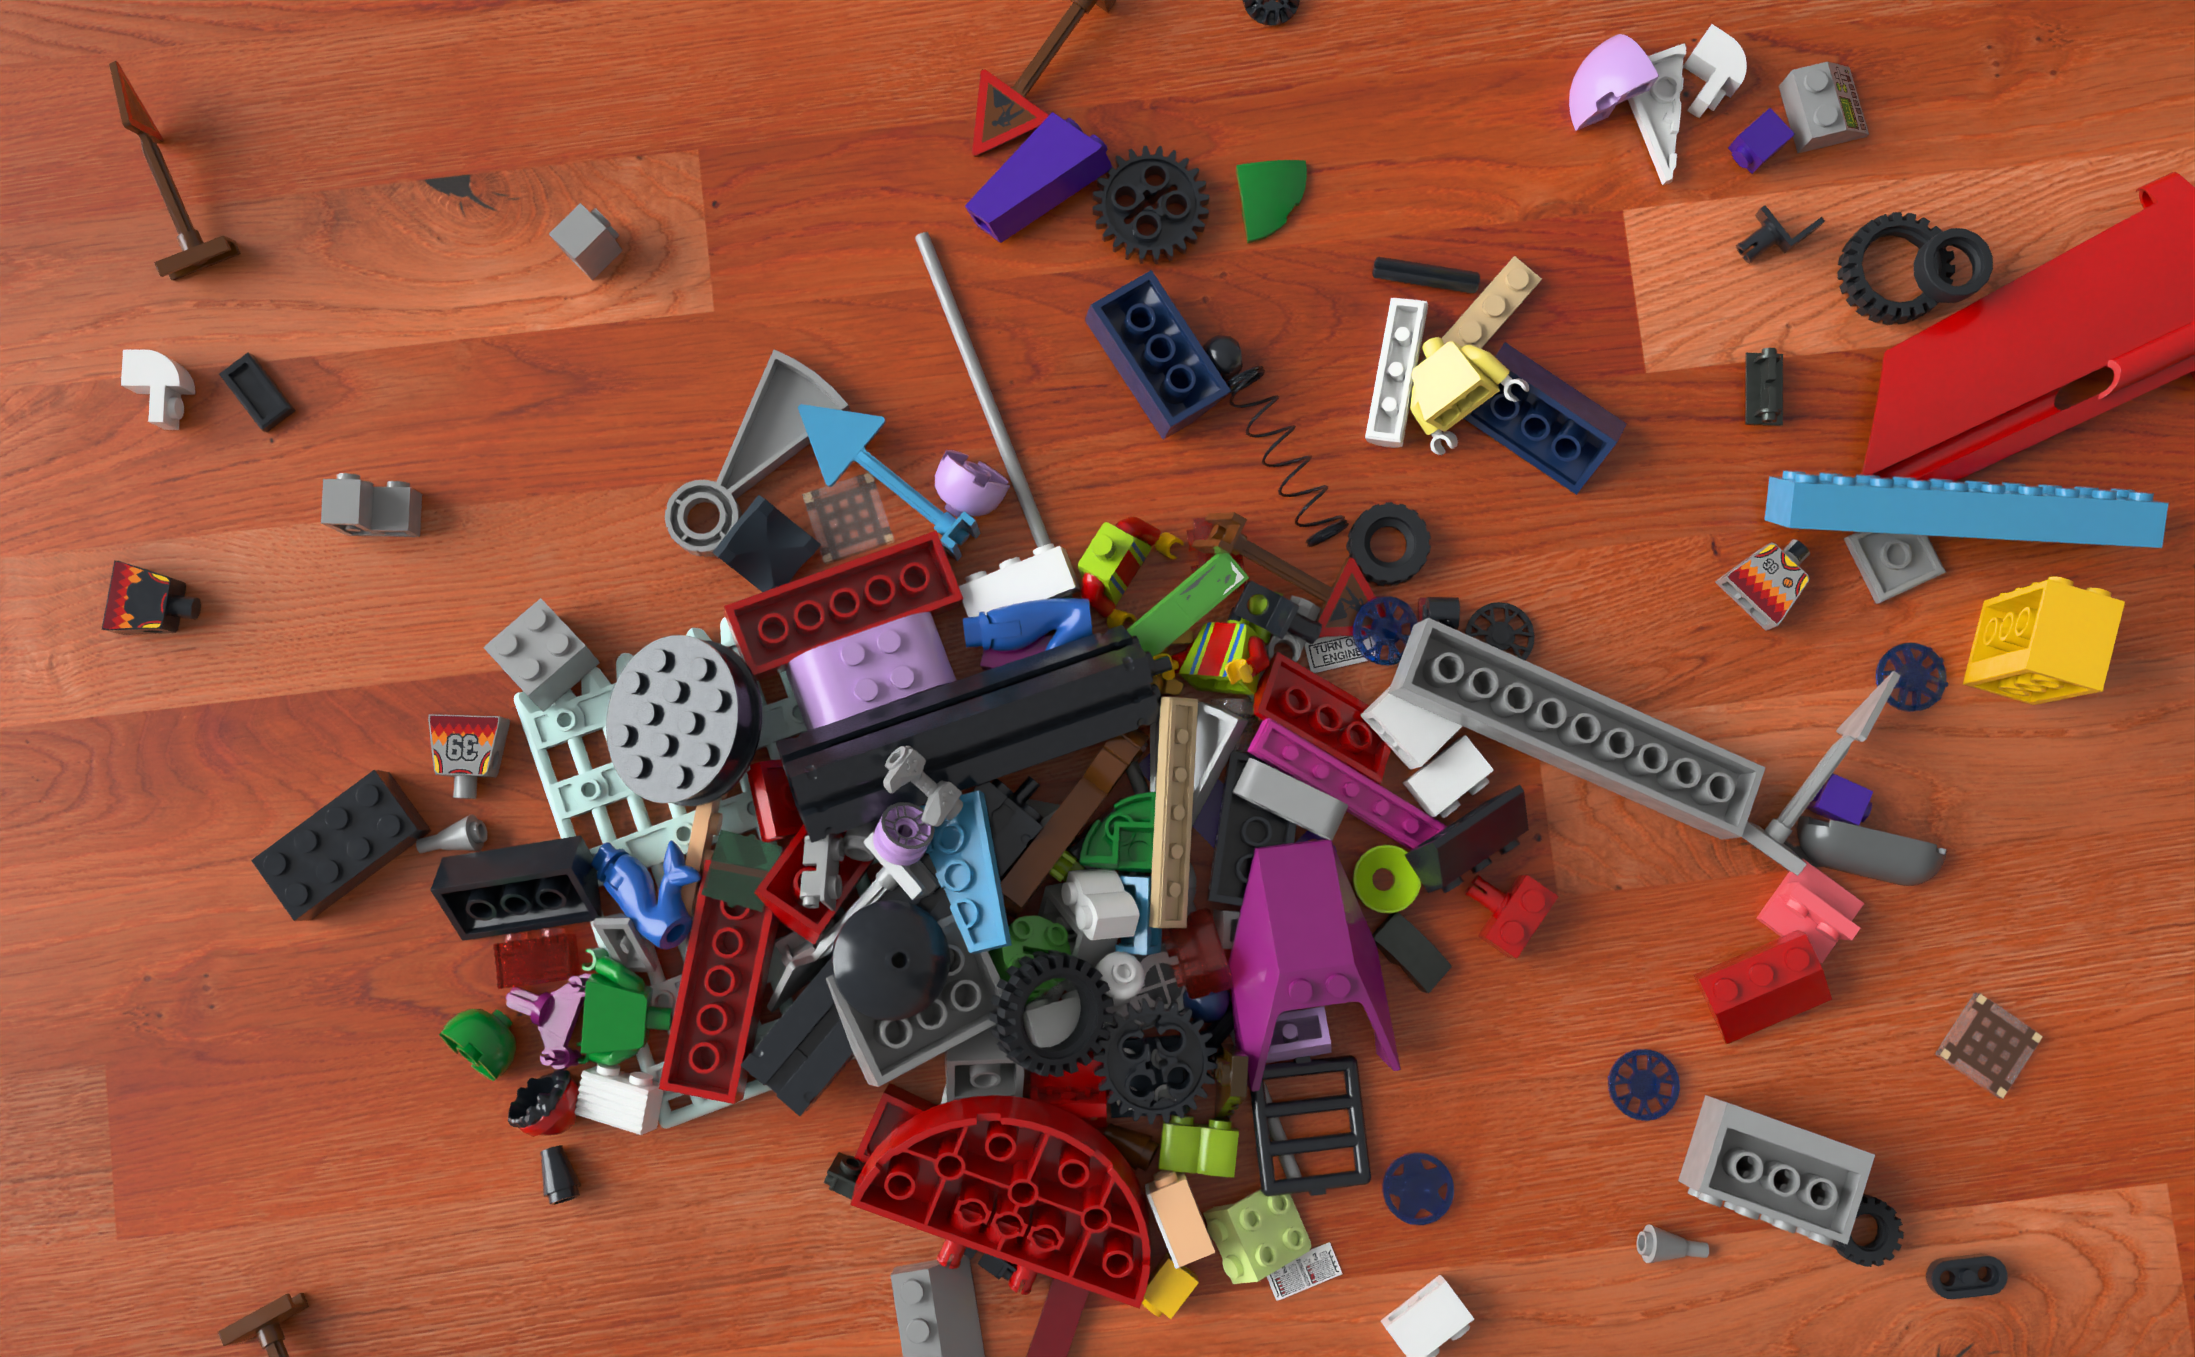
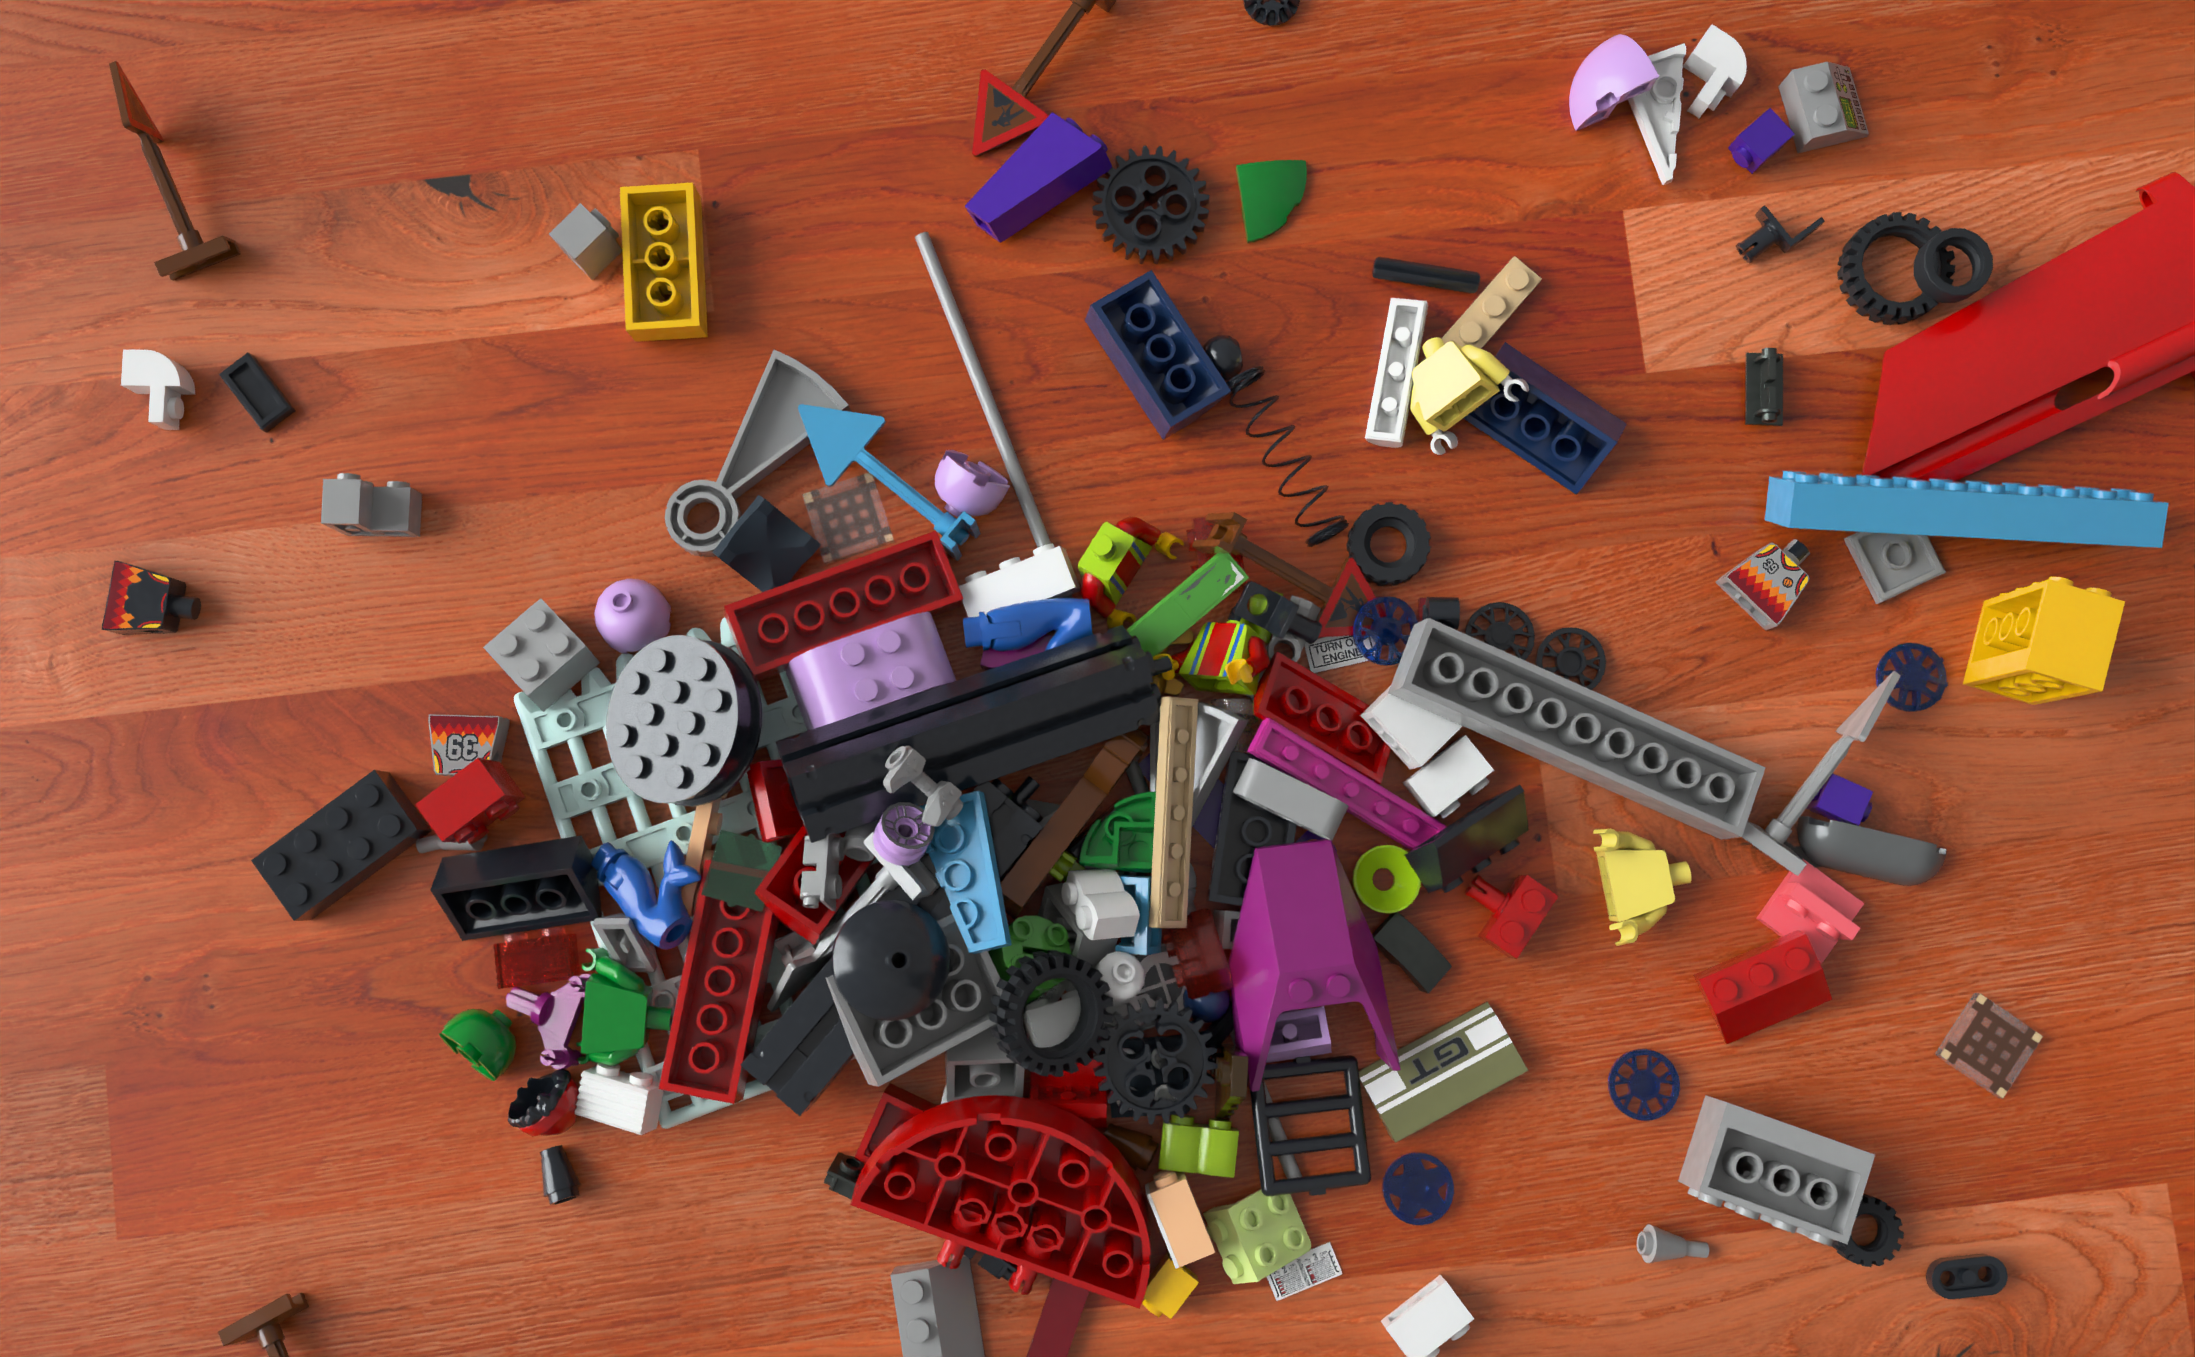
(471, 802): none -> red brick
(632, 615): none -> lavender cylinder
(645, 248): none -> yellow brick
(1442, 1072): none -> olive slope
(1571, 660): none -> black wheel
(1636, 881): none -> light yellow torso

